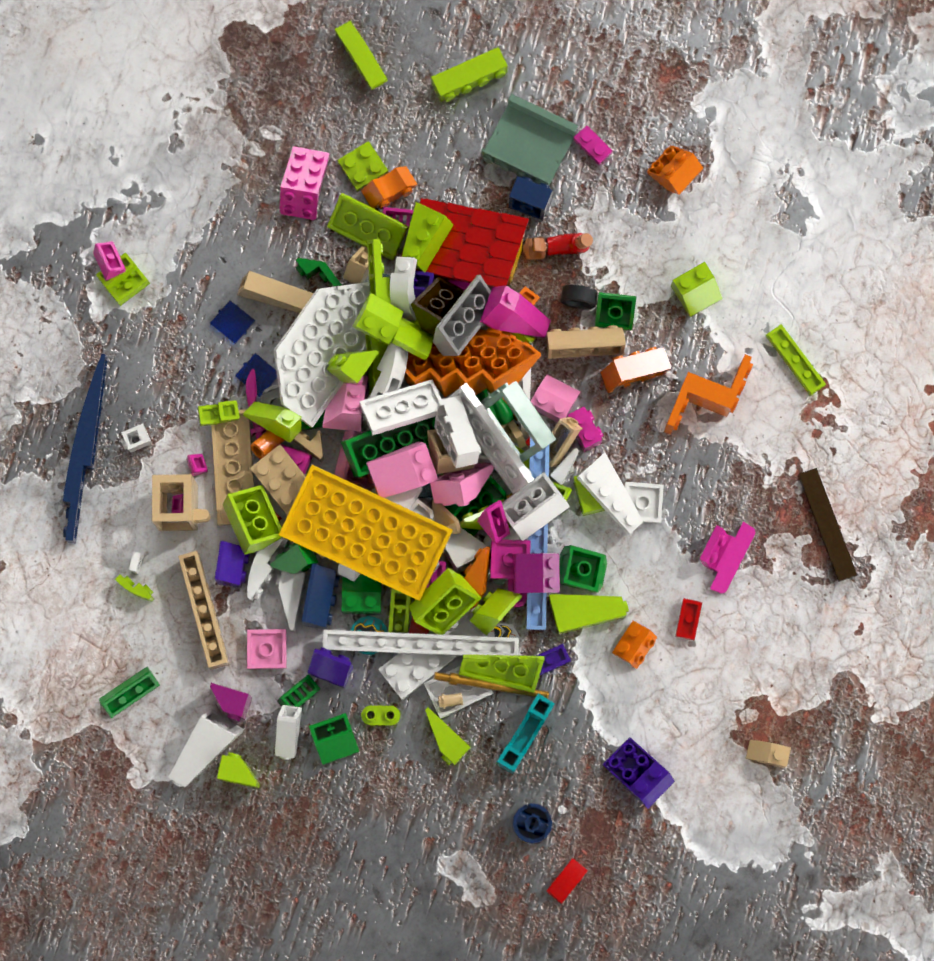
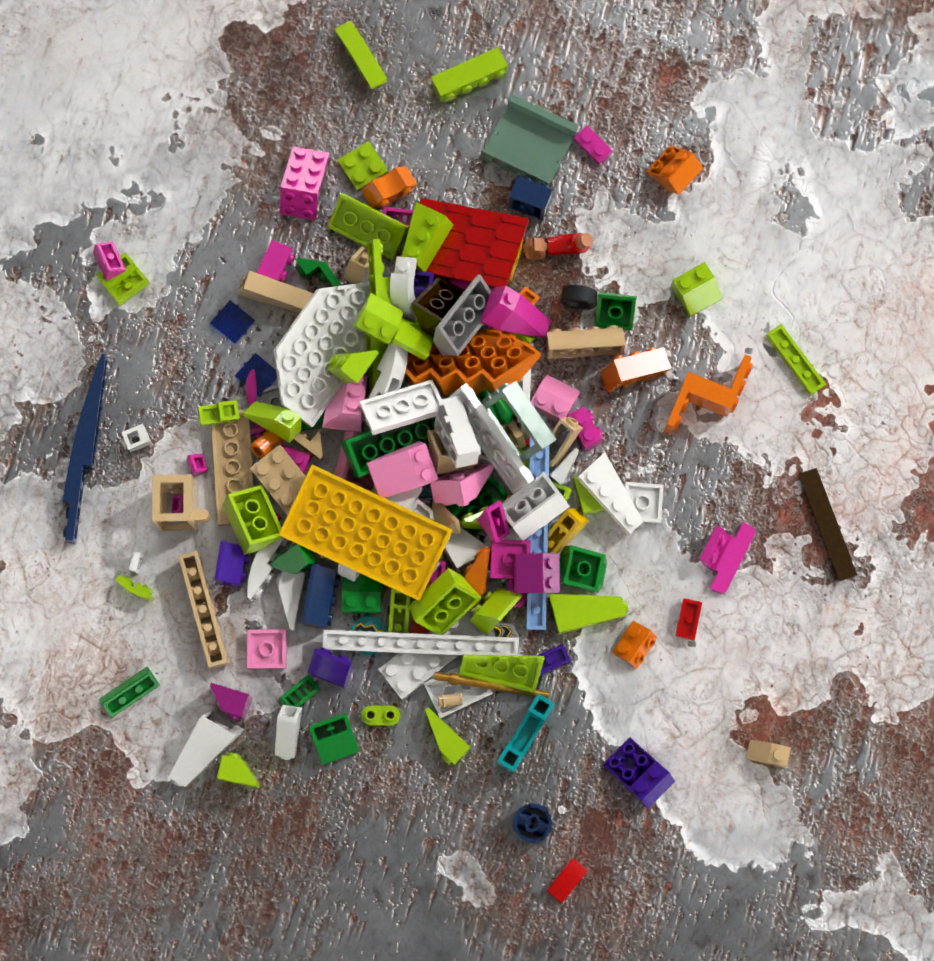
(276, 261): none -> dark pink brick
(565, 530): none -> yellow slope

